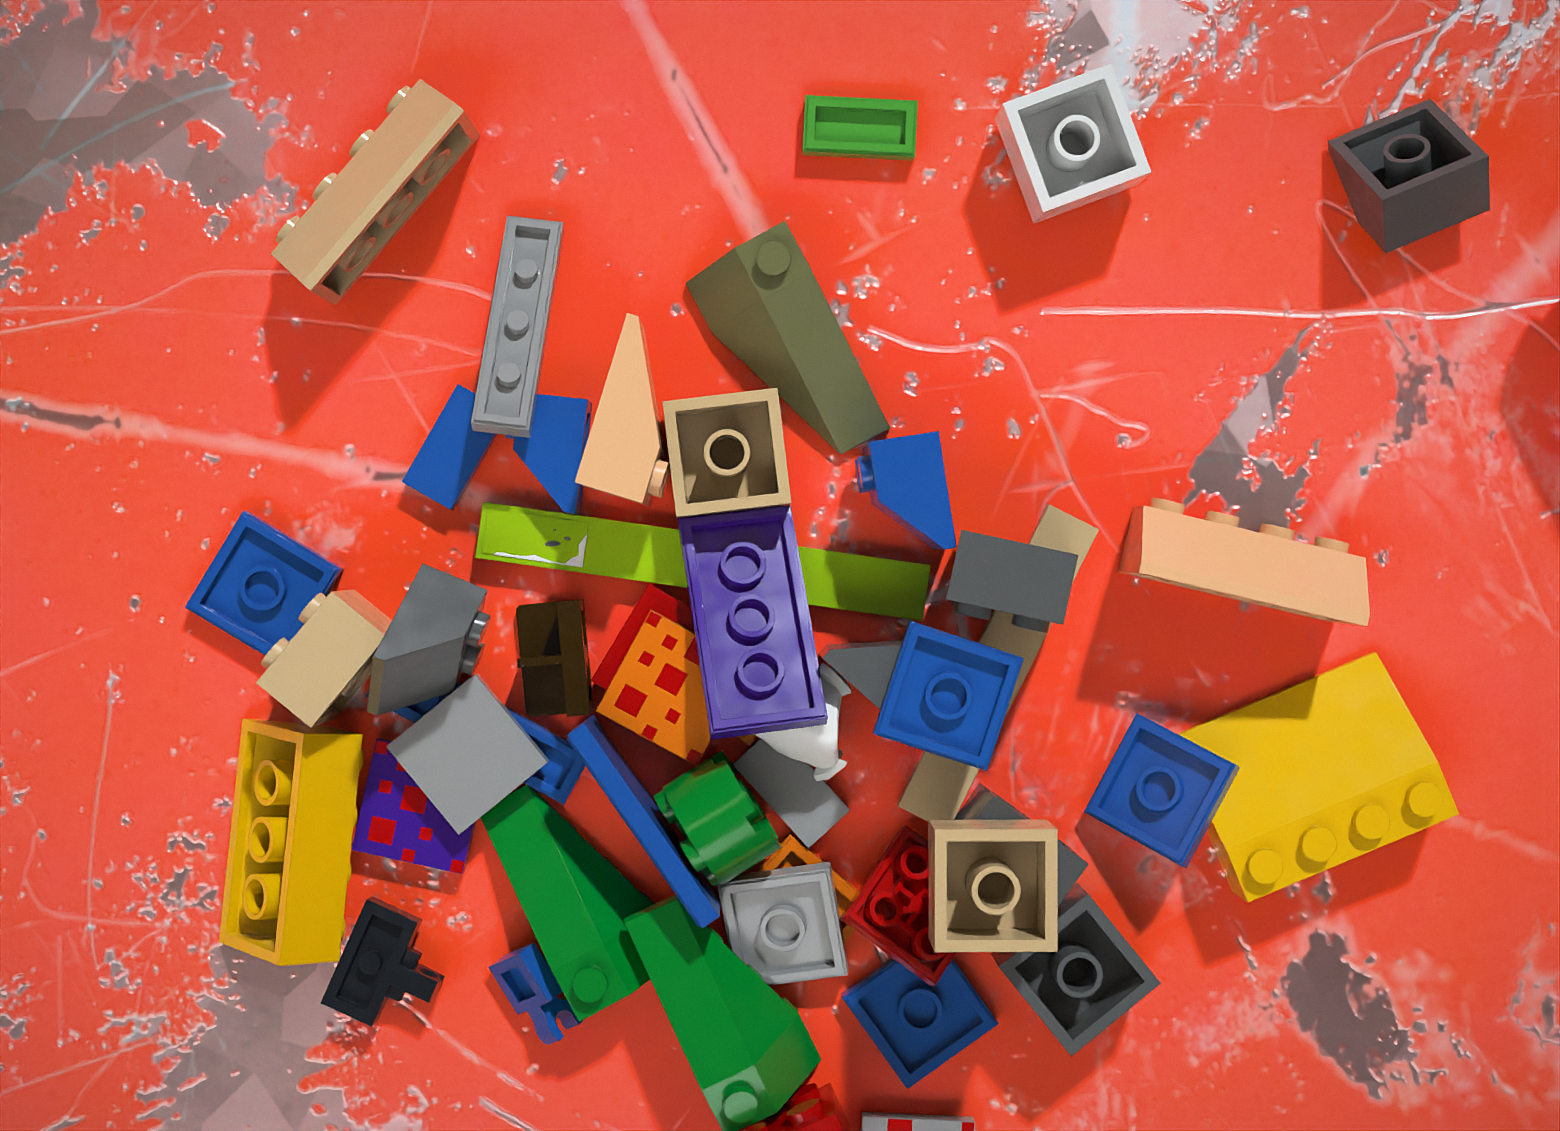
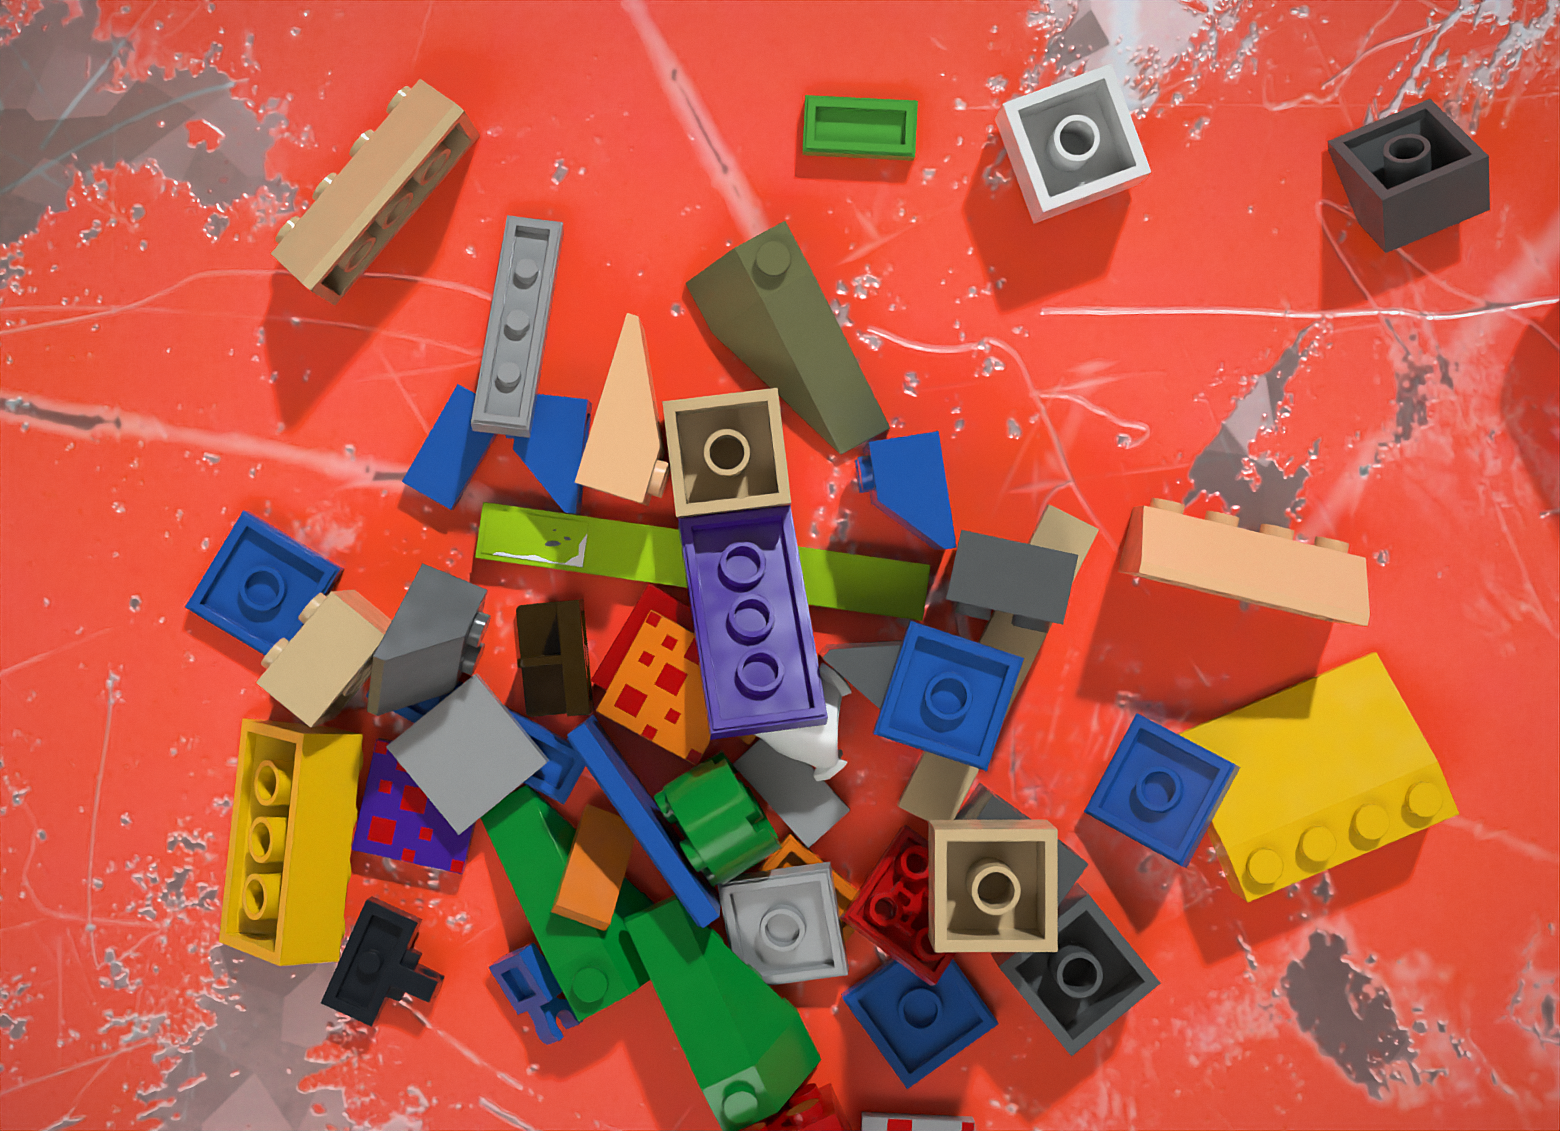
(594, 868): none -> orange tile

